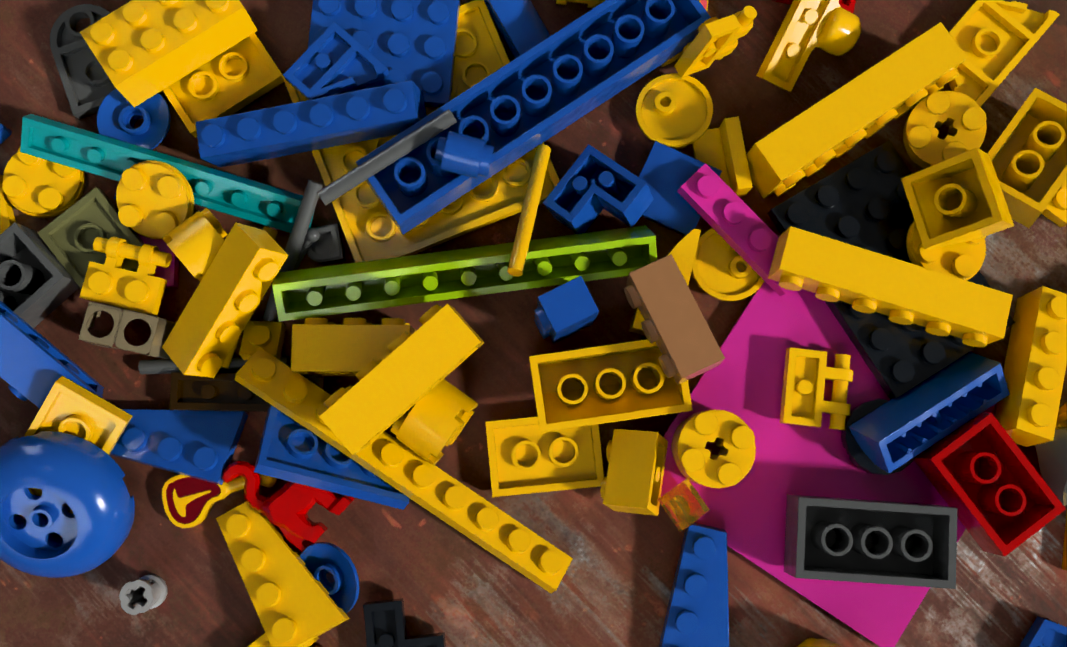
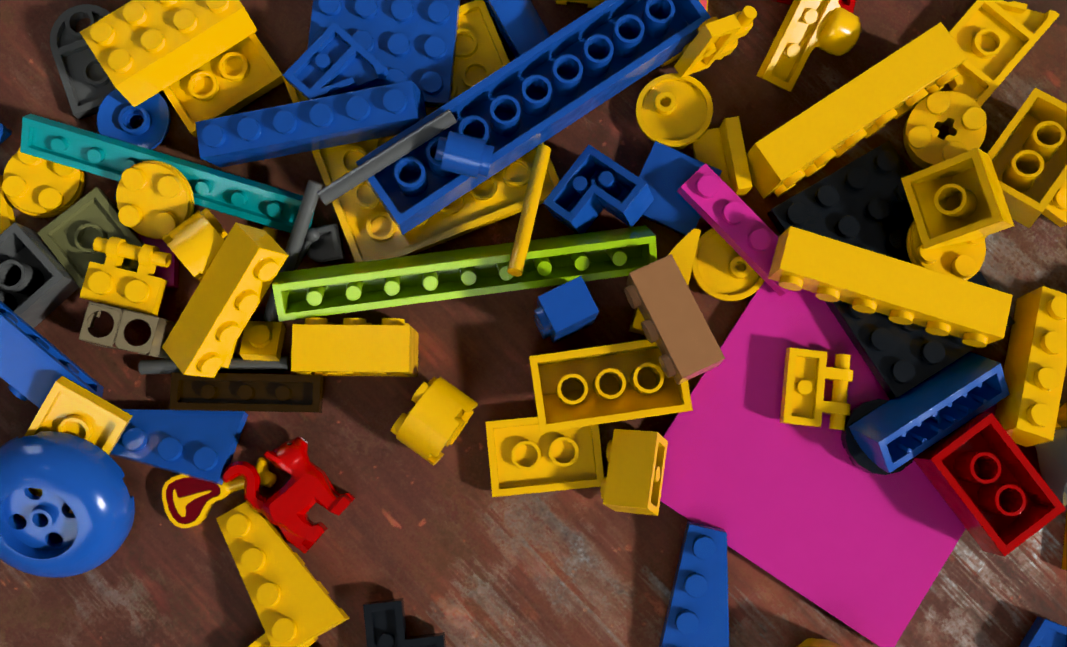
(132, 594): light grey bush -> none
(301, 457): blue wing -> none
(335, 572): blue dish -> none
(400, 380): yellow brick -> none
(411, 475): yellow plate -> none
(683, 504): clear yellow plate -> none
(733, 439): yellow brick -> none
(871, 541): dark grey brick -> none

